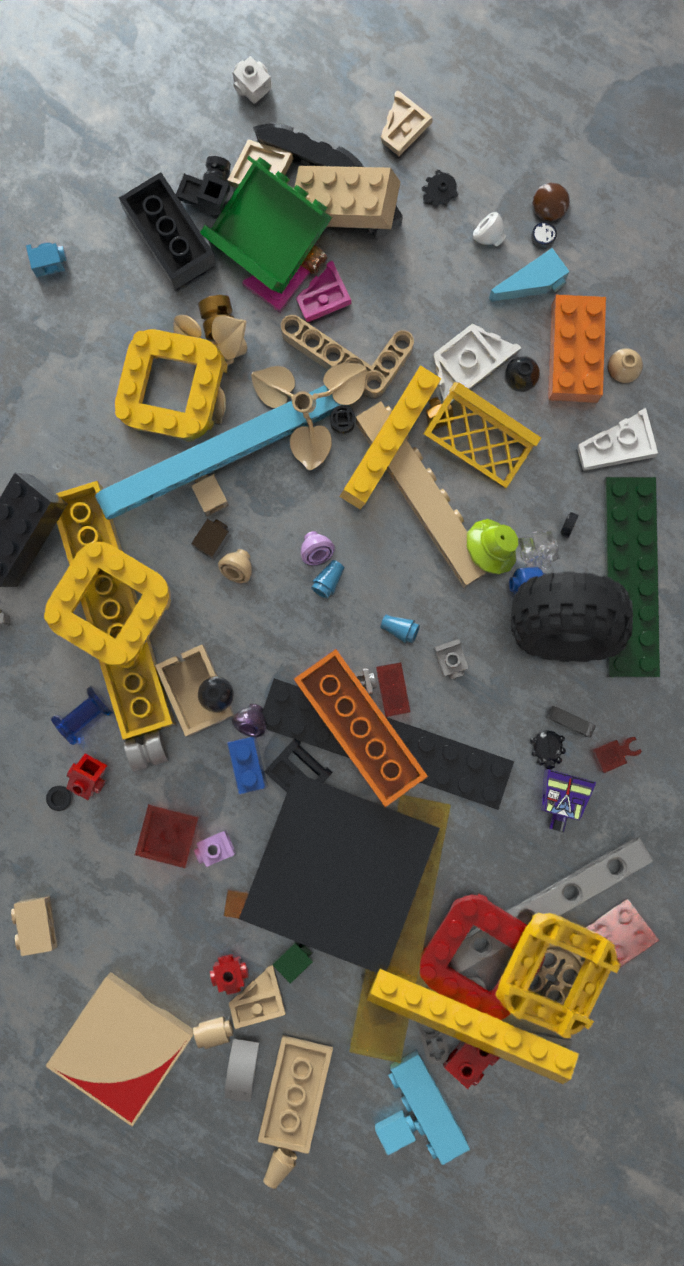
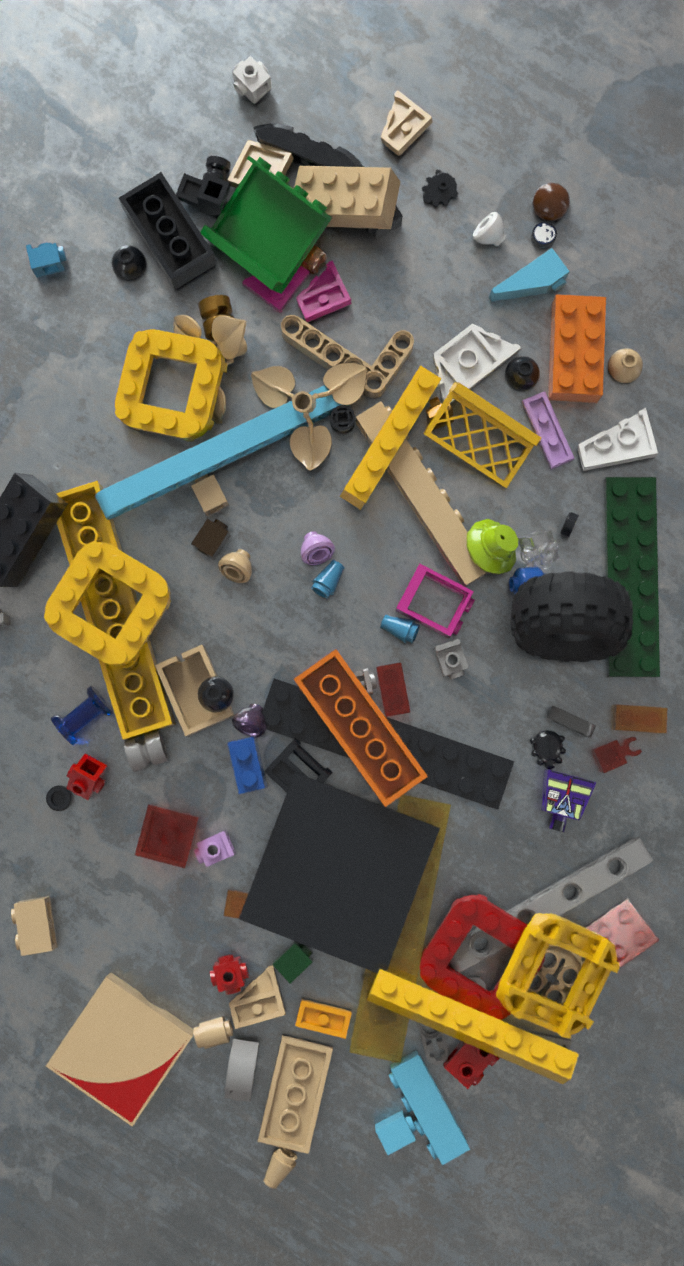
(128, 262): none -> black brick
(323, 1018): none -> light orange plate
(465, 604): none -> dark pink window
(548, 428): none -> lavender tile
(640, 719): none -> clear orange plate

